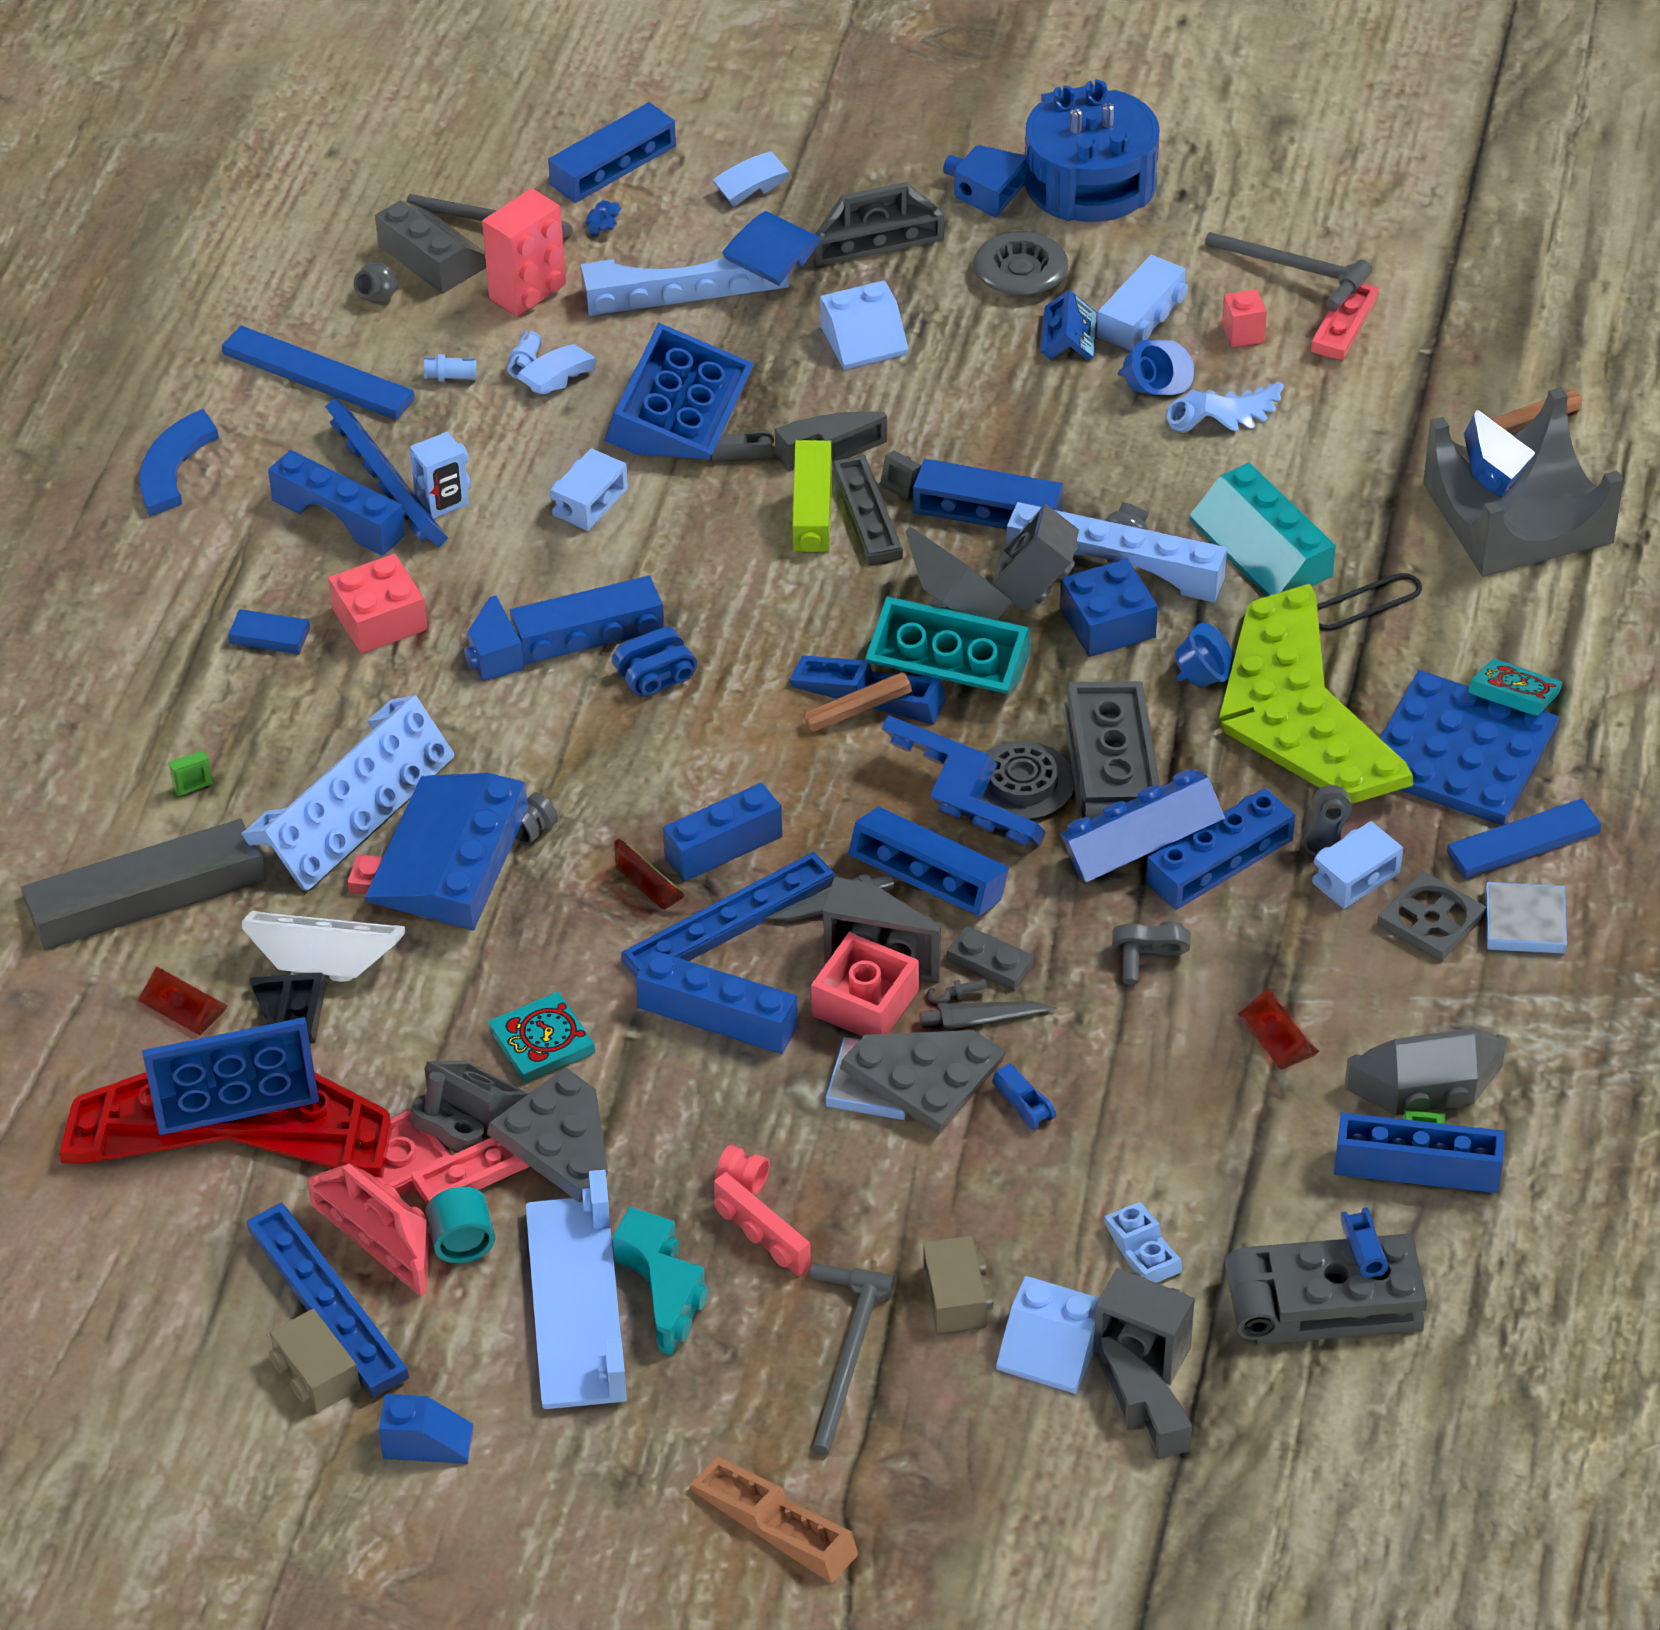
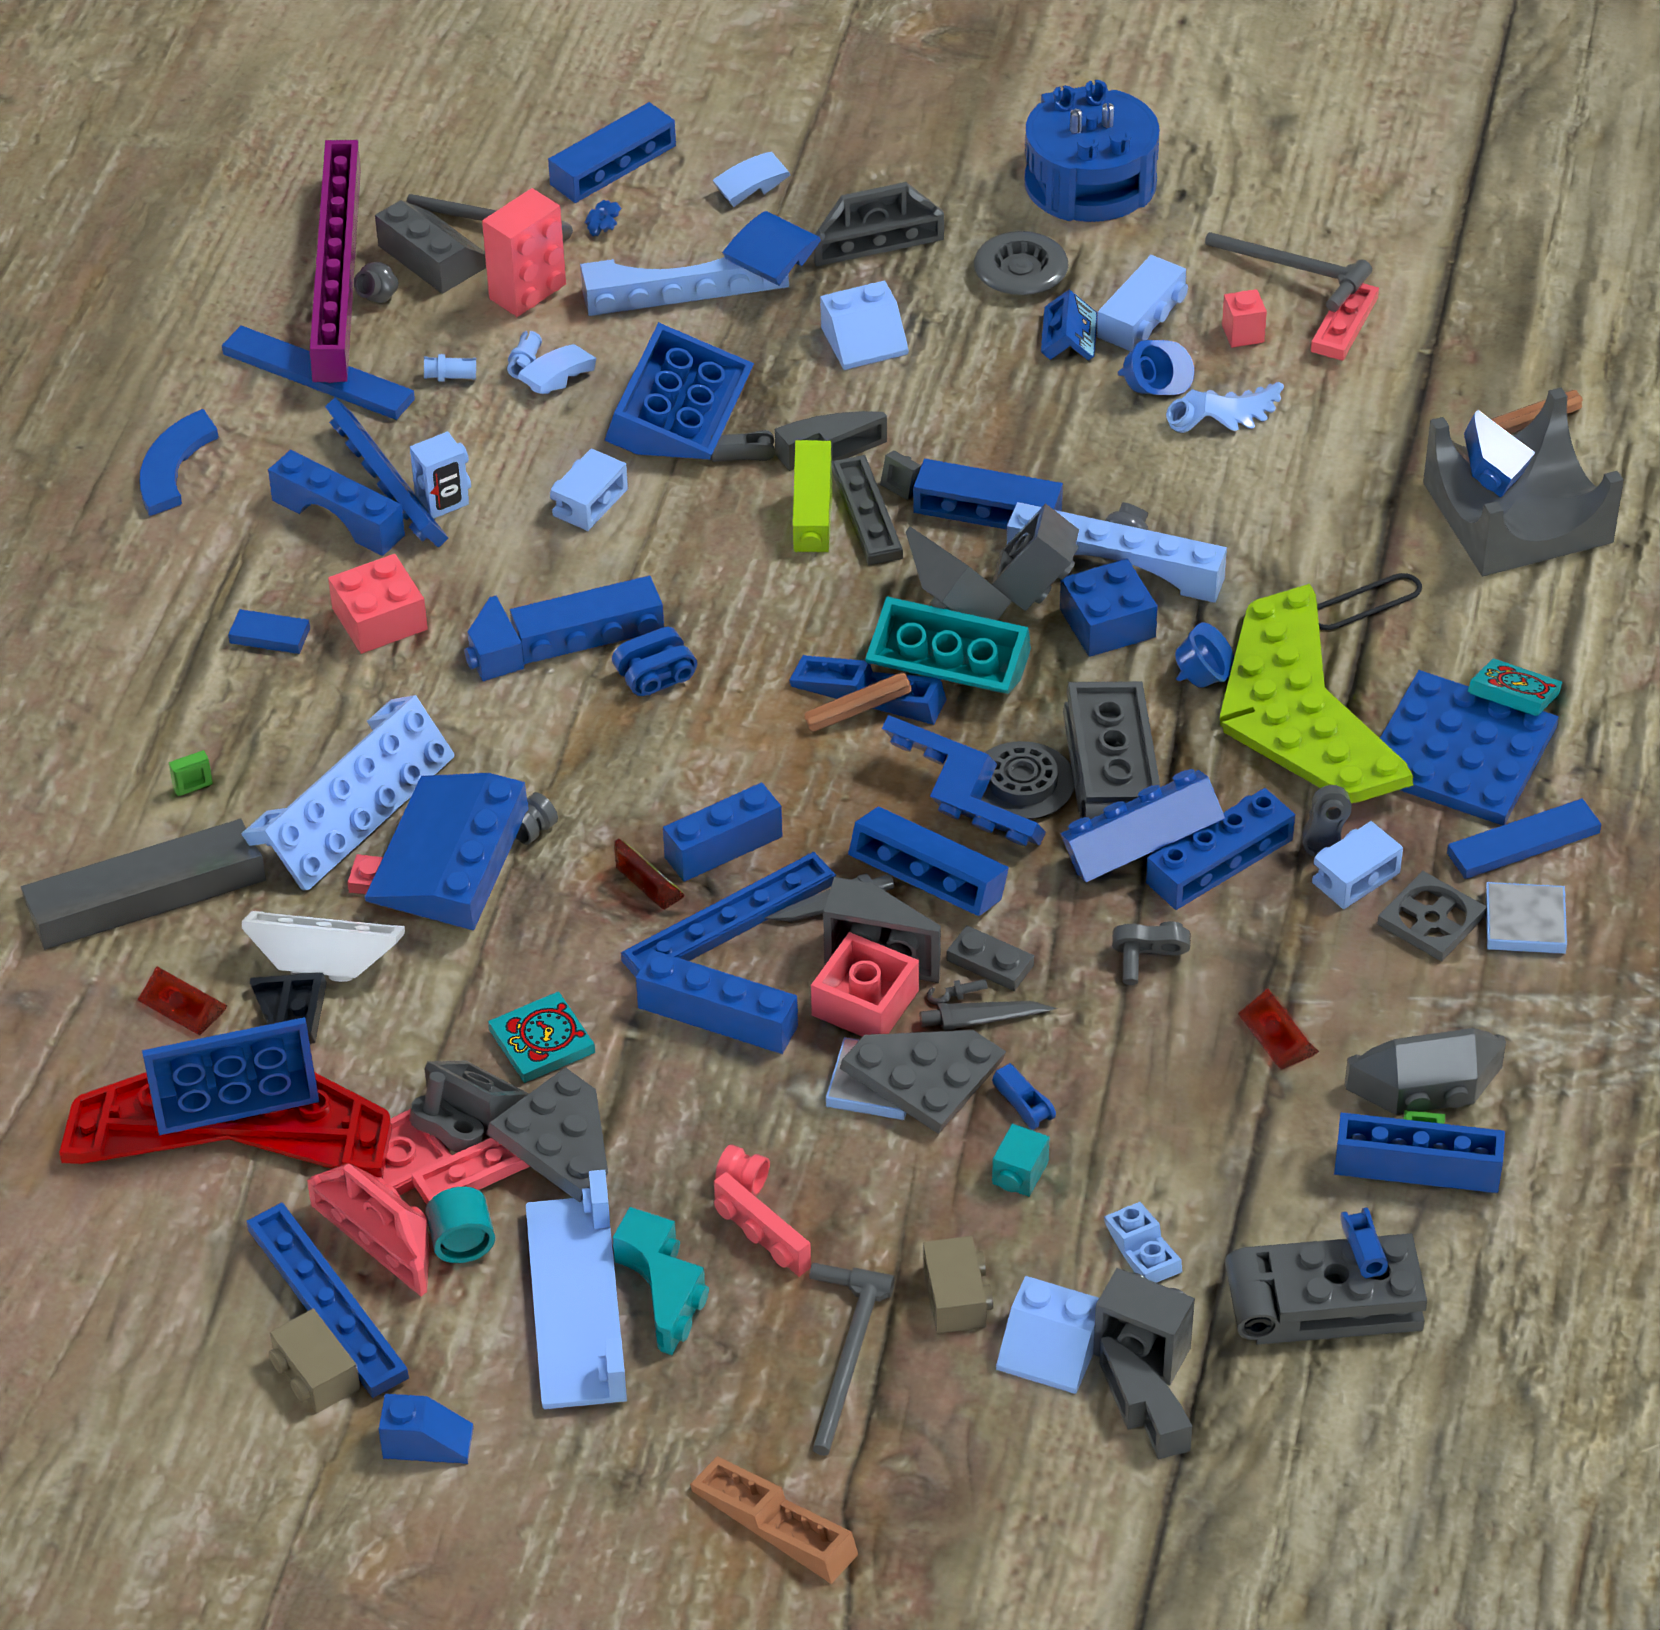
(335, 262): none -> magenta brick
(987, 177): blue torso -> none
(1020, 1160): none -> teal brick
(1263, 532): teal slope -> none

